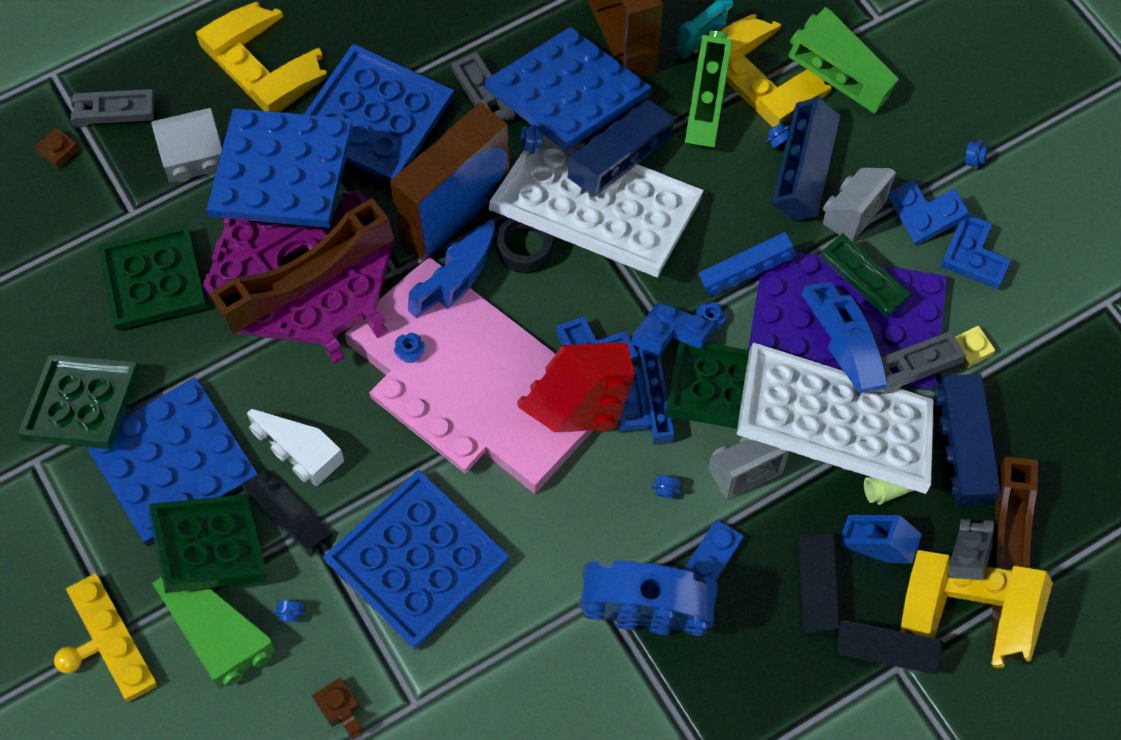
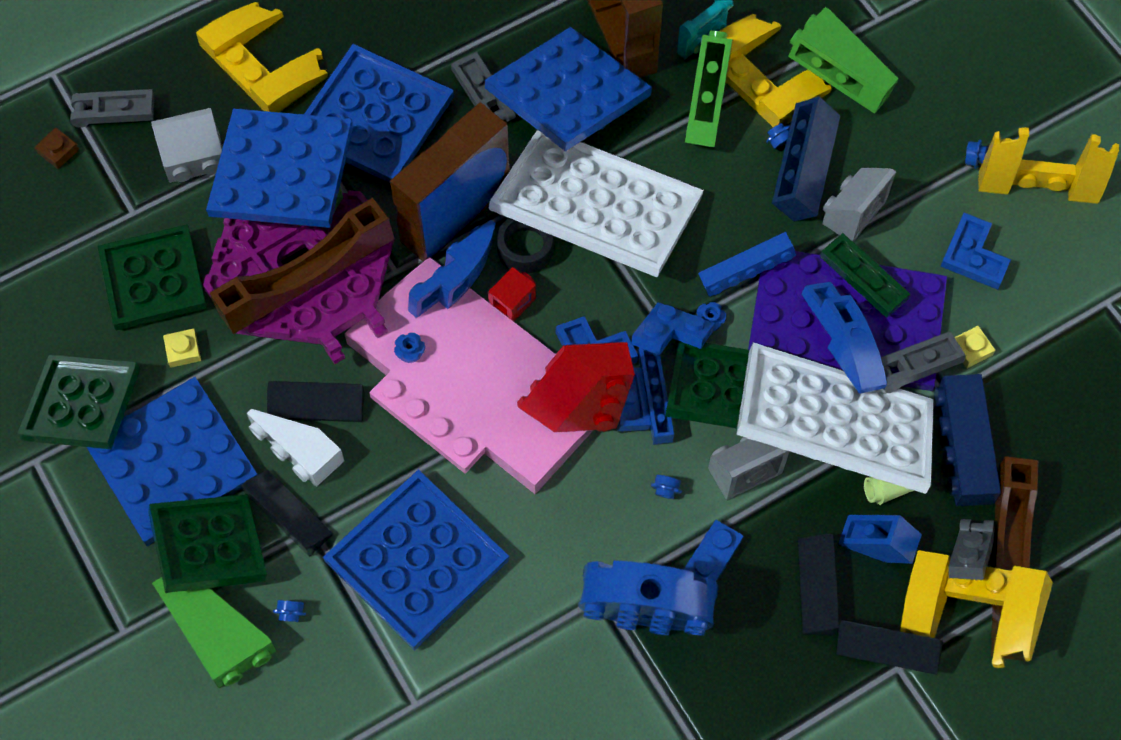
(108, 638): yellow plate -> none
(182, 348): none -> light yellow plate
(315, 401): none -> black slope
(338, 705): reddish brown plate -> none
(513, 293): none -> red brick
(531, 139): blue plate -> none
(620, 147): dark blue brick -> none
(927, 219): blue plate -> none
(1084, 181): none -> yellow wedge

